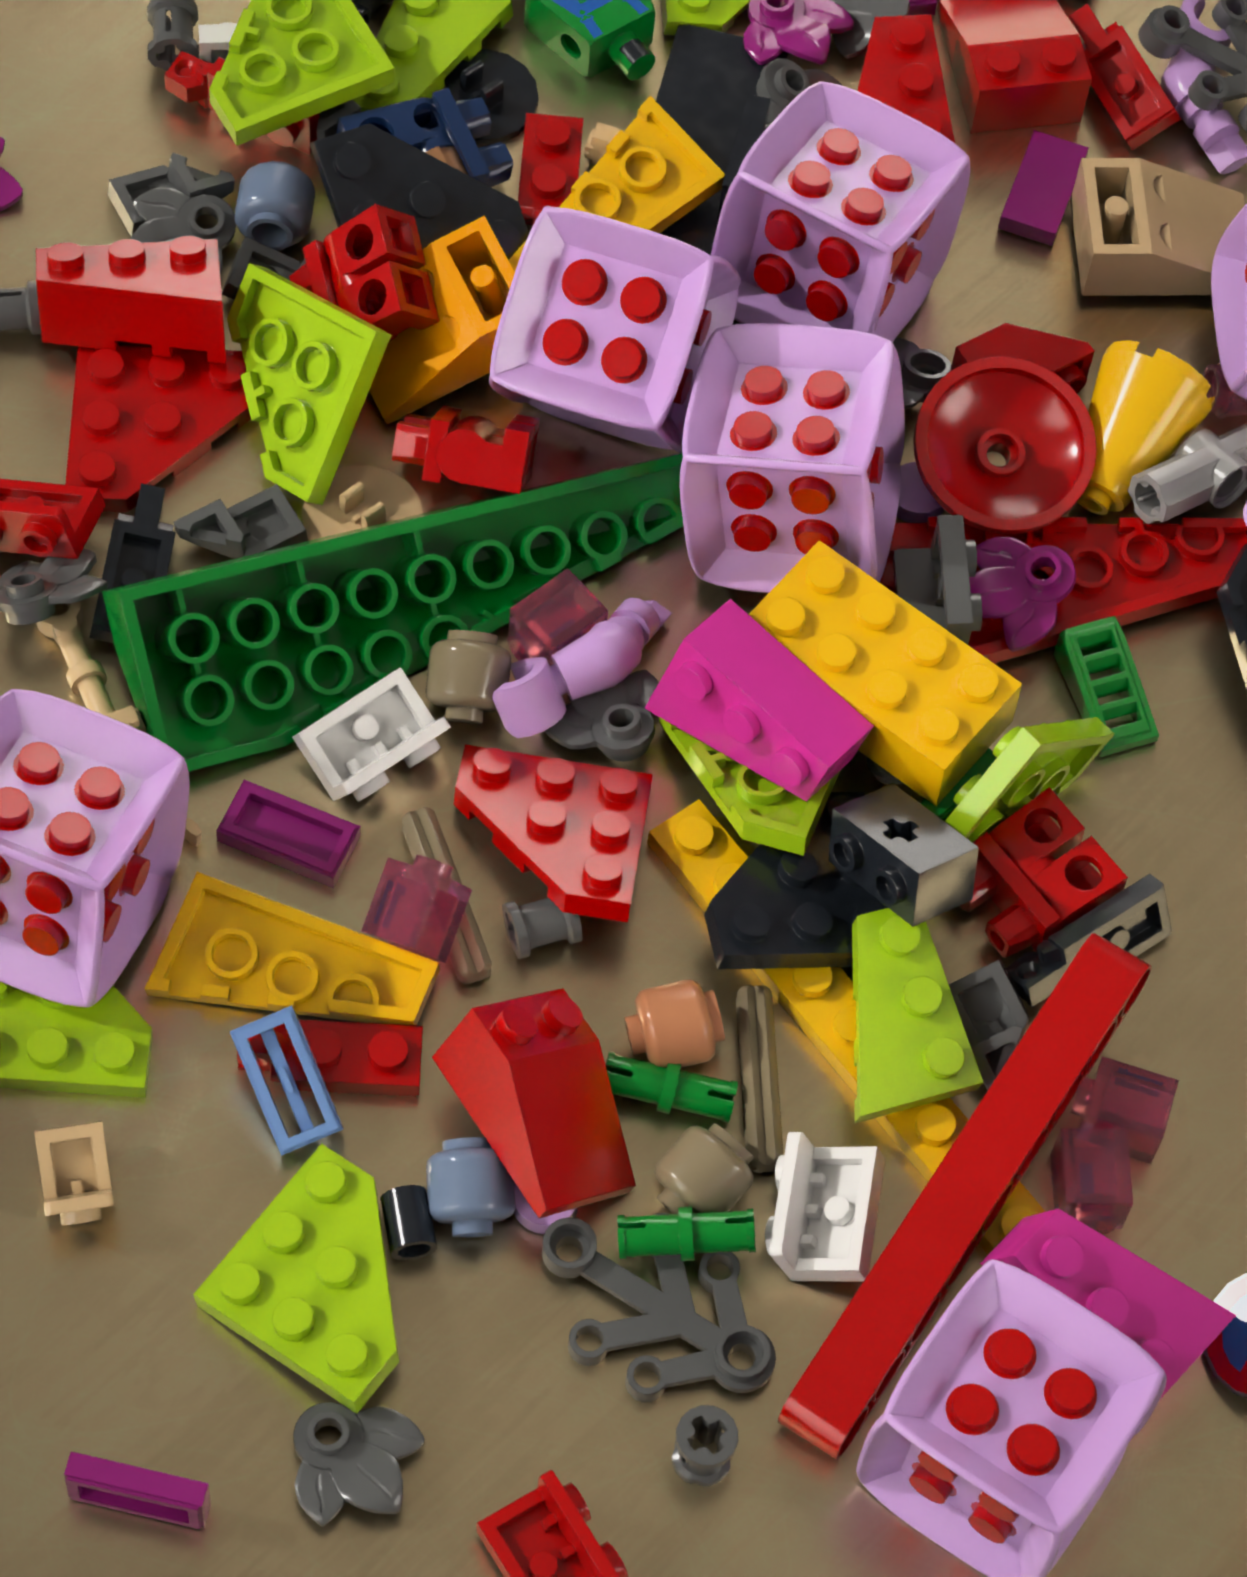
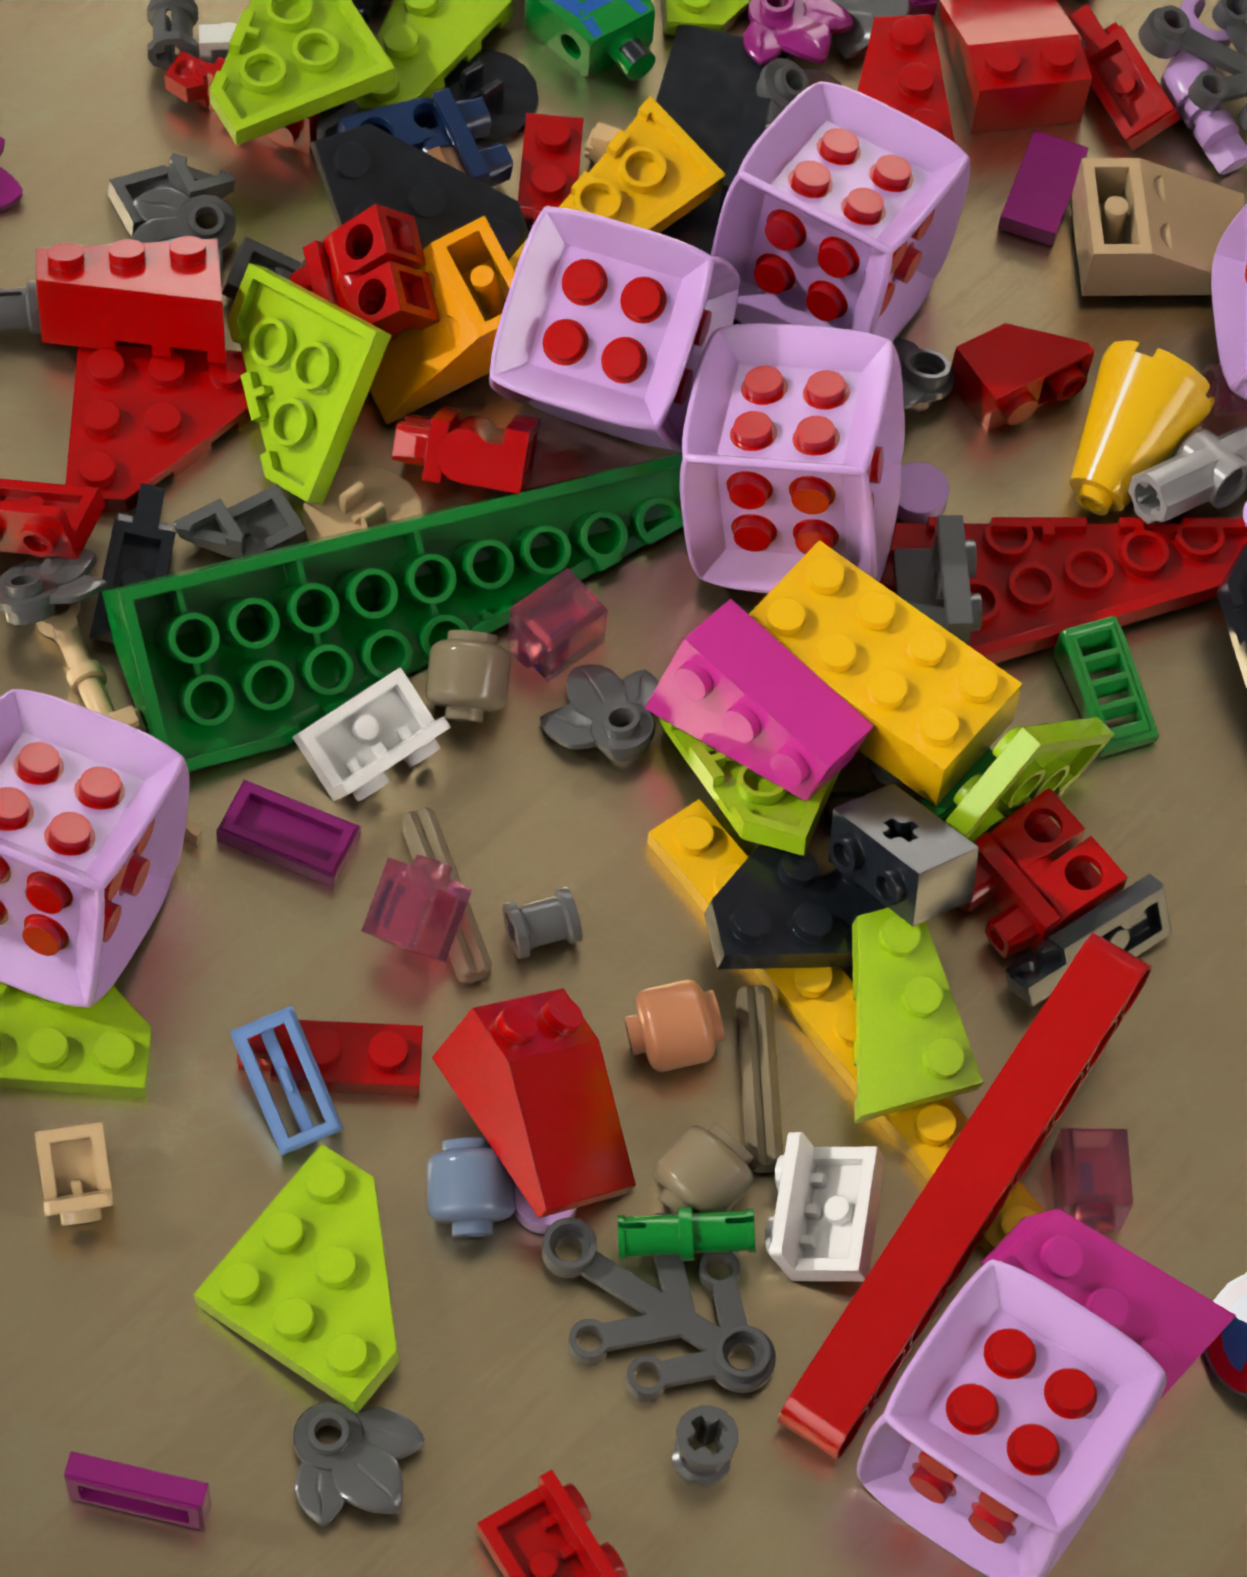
(270, 956): yellow wing -> none
(275, 204): sand blue head -> none
(408, 1222): black hinge -> none
(563, 822): plate -> none
(579, 669): lavender piece -> none
(671, 1087): green pin -> none
(991, 1017): dark grey slope -> none
(1013, 592): magenta plate -> none
(1025, 417): red dish -> none
(1130, 1100): clear pink brick -> none

